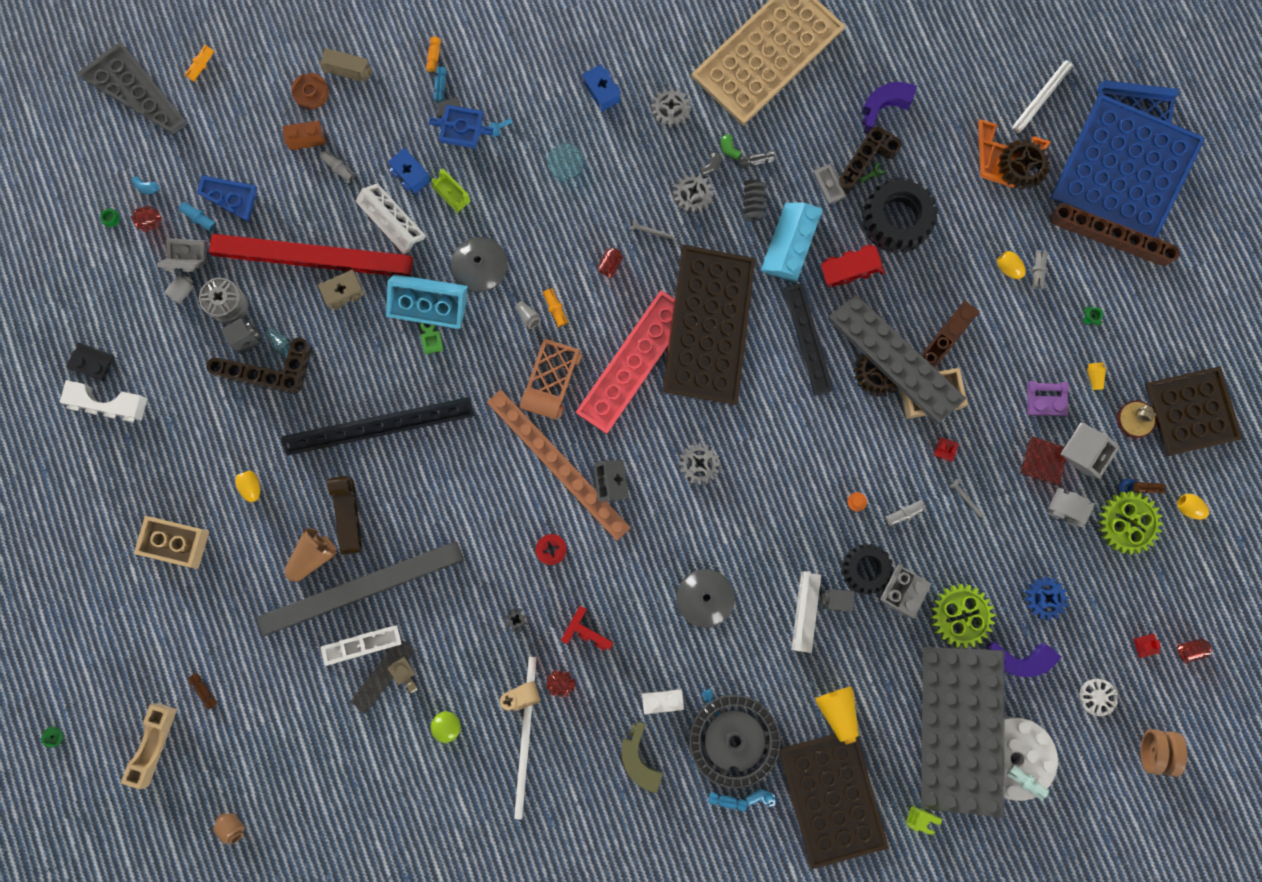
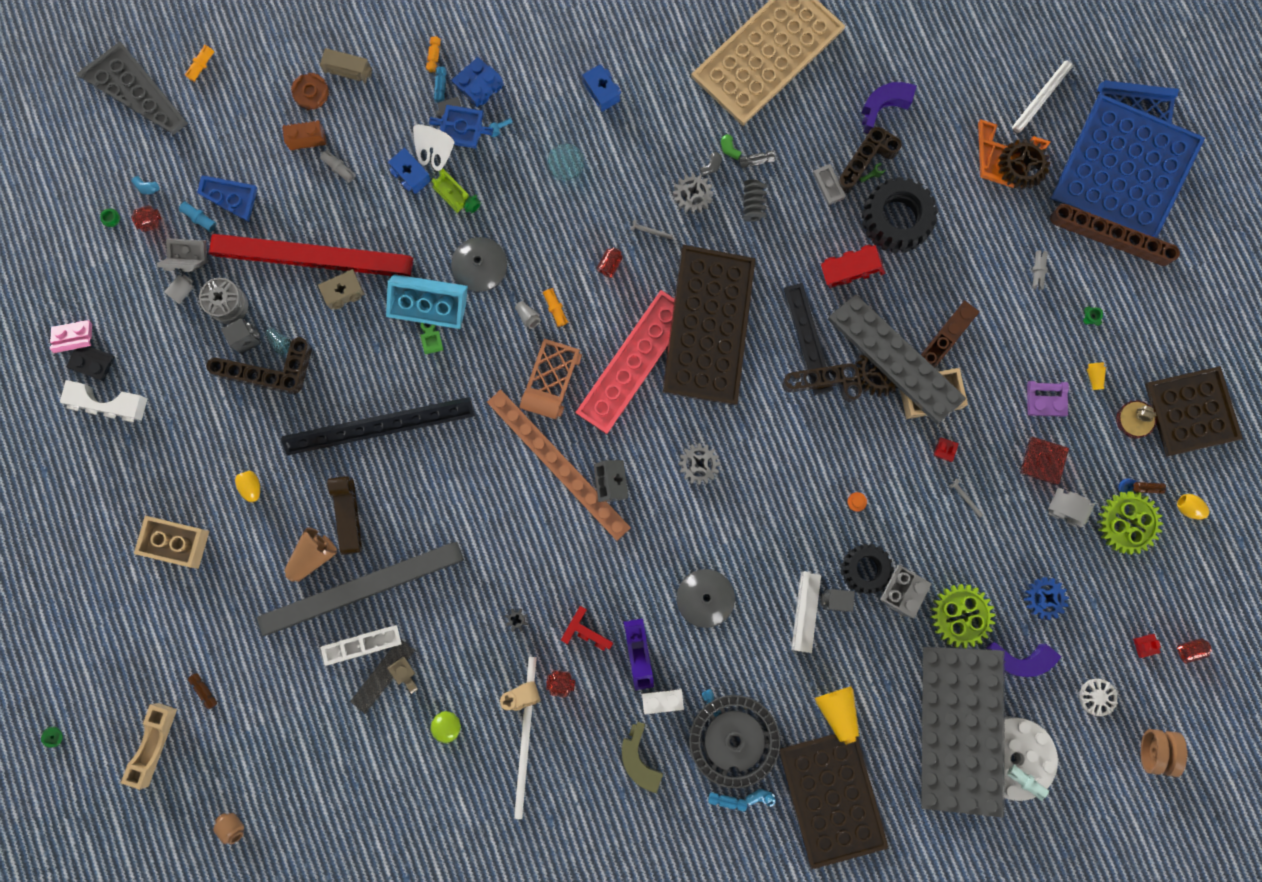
(71, 336): none -> bright pink plate
(386, 218): white fence -> none
(428, 137): none -> white piece
(472, 204): none -> green plate
(478, 82): none -> blue plate
(542, 545): red gear -> none
(639, 654): none -> dark purple arch
(672, 99): light grey gear -> none
(791, 241): medium azure slope -> none
(821, 381): none -> dark brown beam
(905, 513): light grey pin -> none
(919, 819): lime hinge -> none
(1011, 265): yellow animal -> none
(1090, 451): light grey slope -> none

